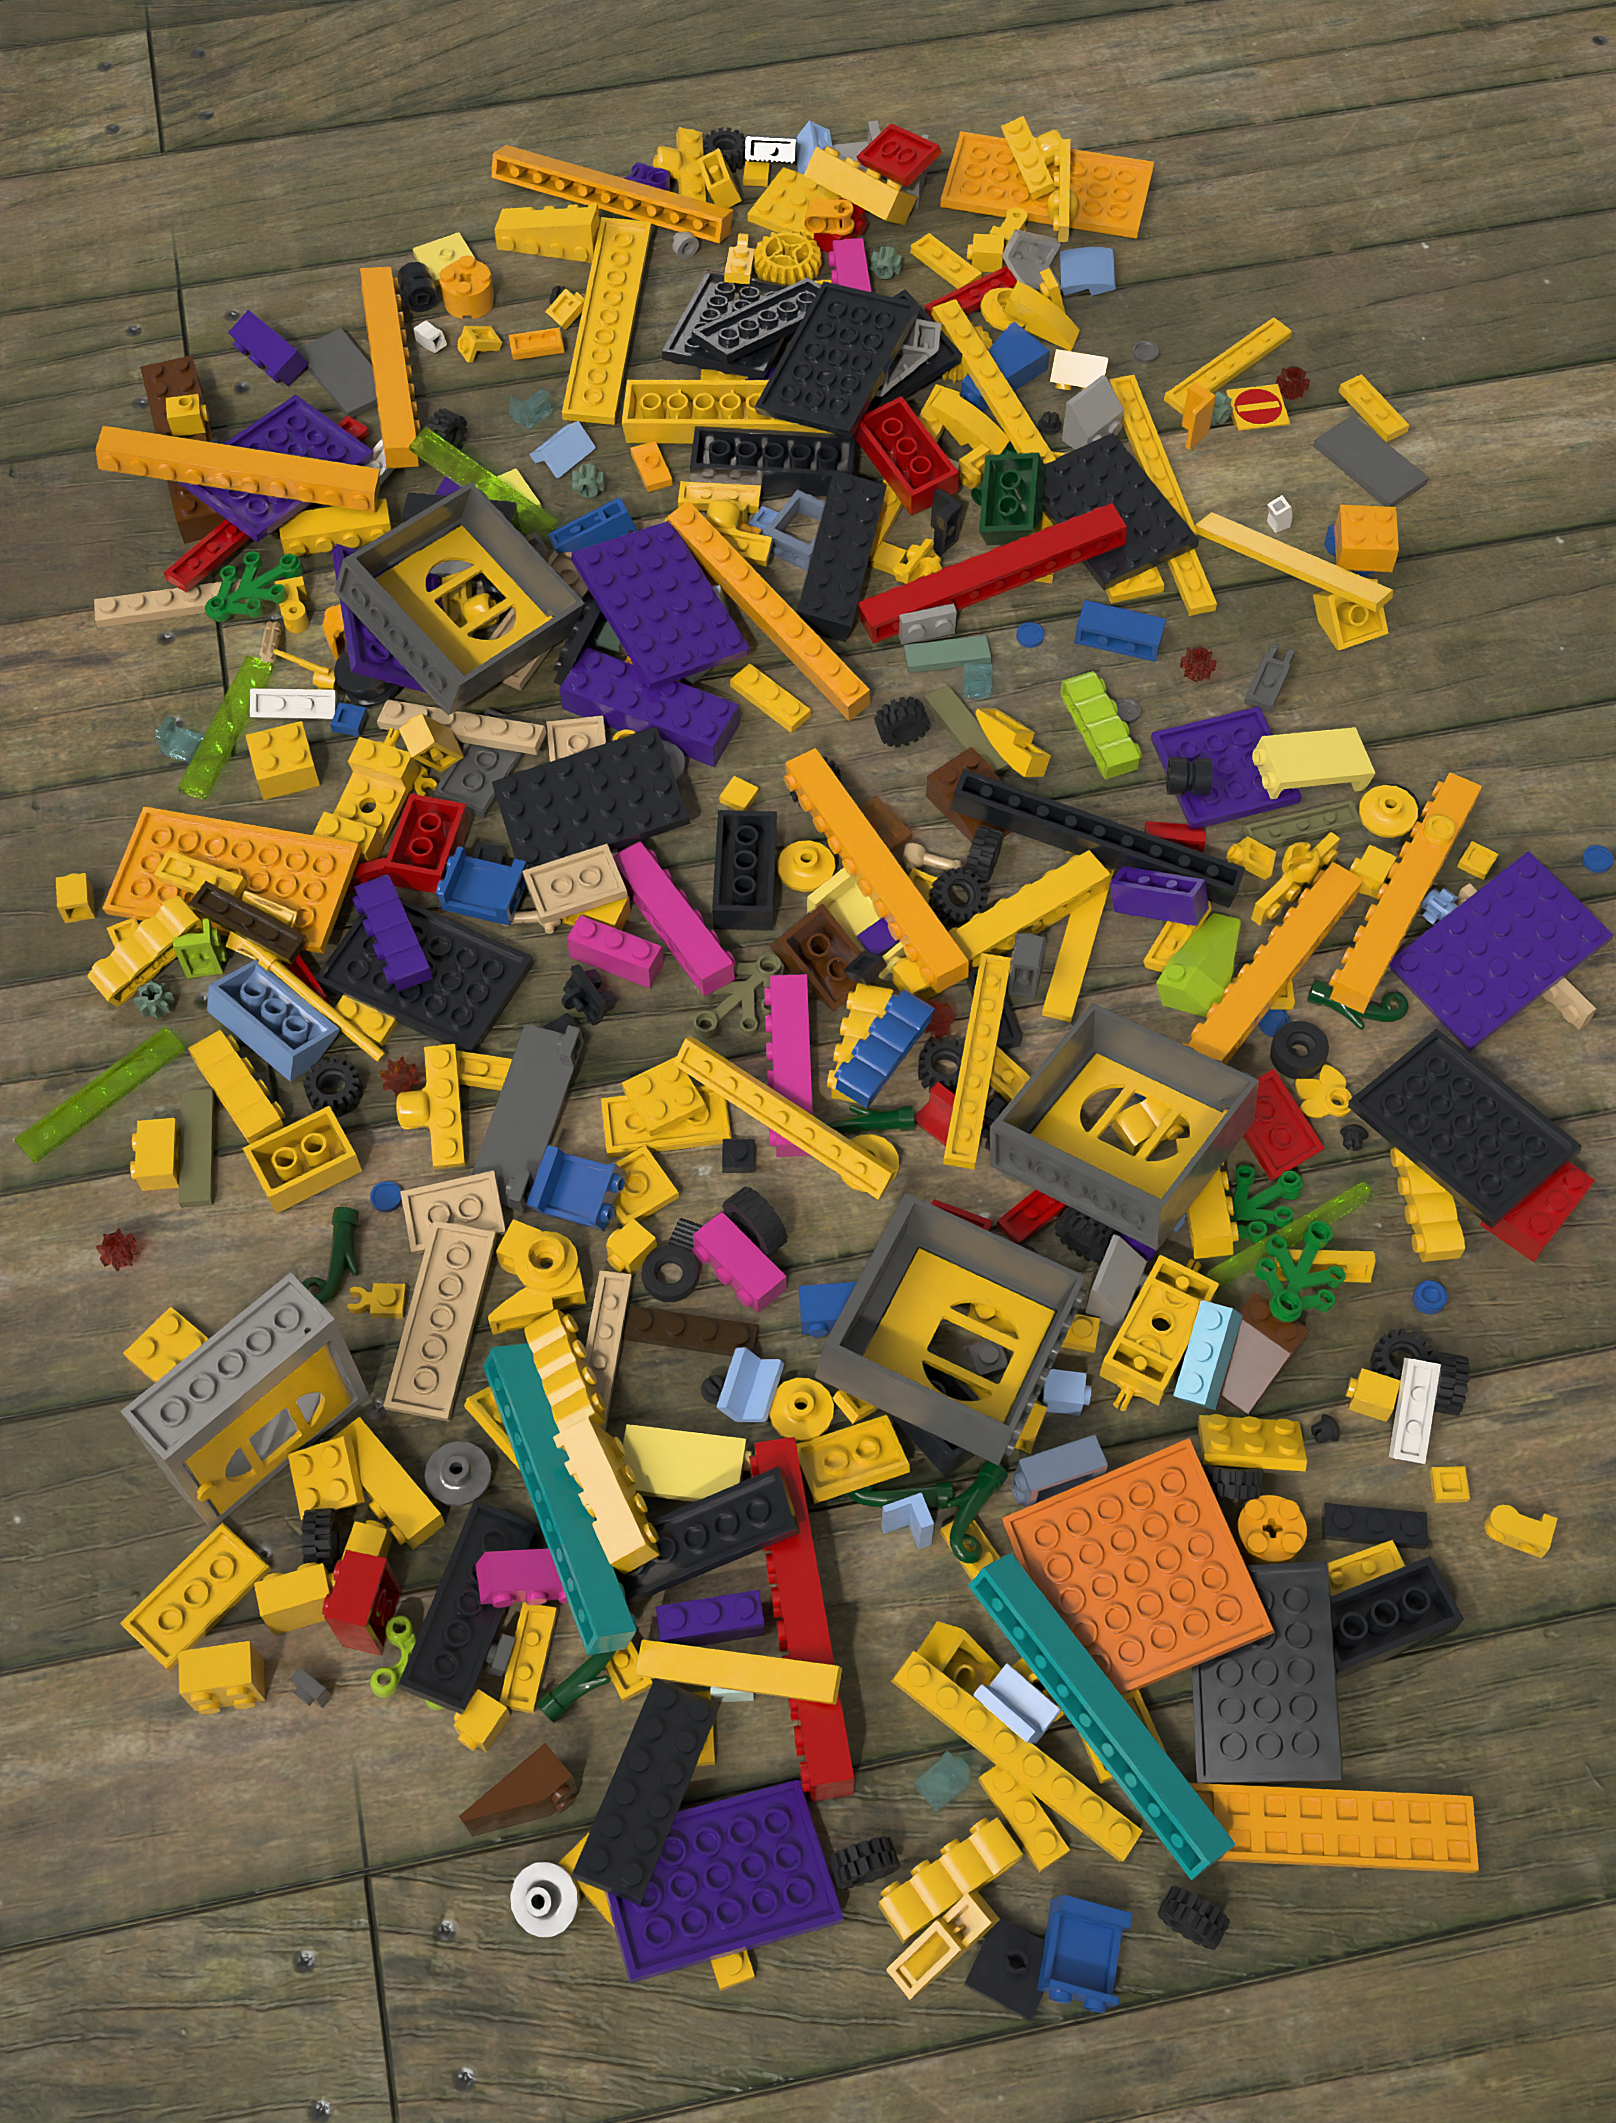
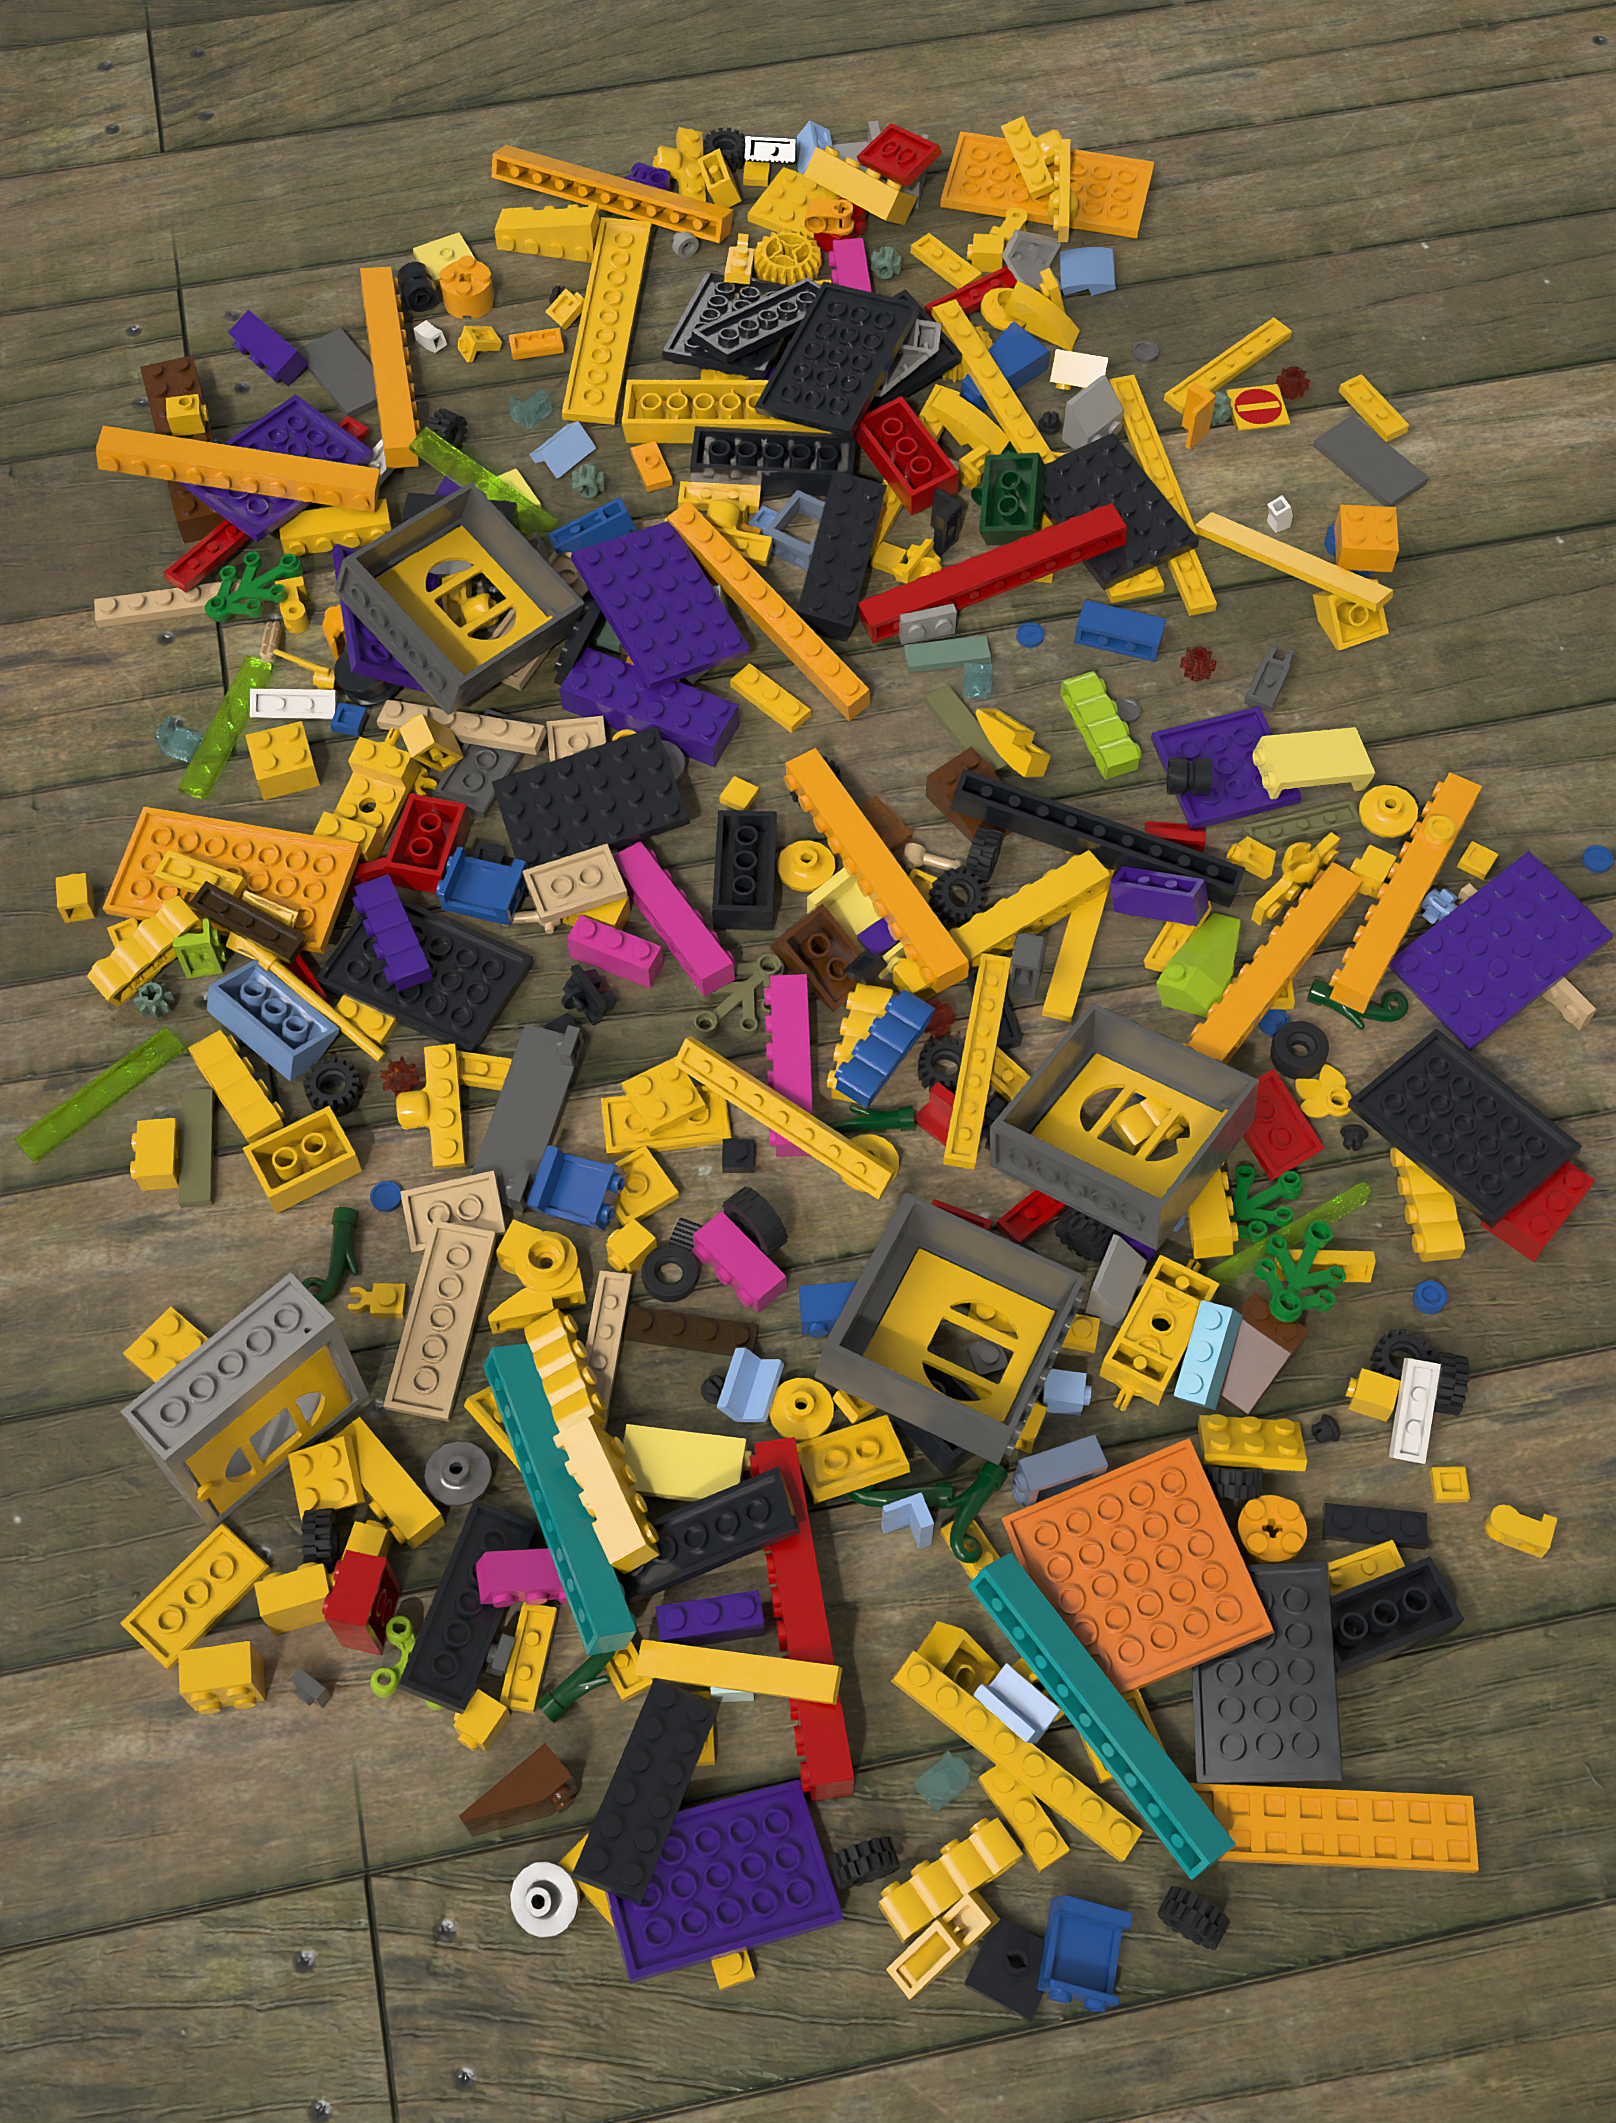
(117, 1249): clear red gear -> none
(902, 722): black tyre -> none

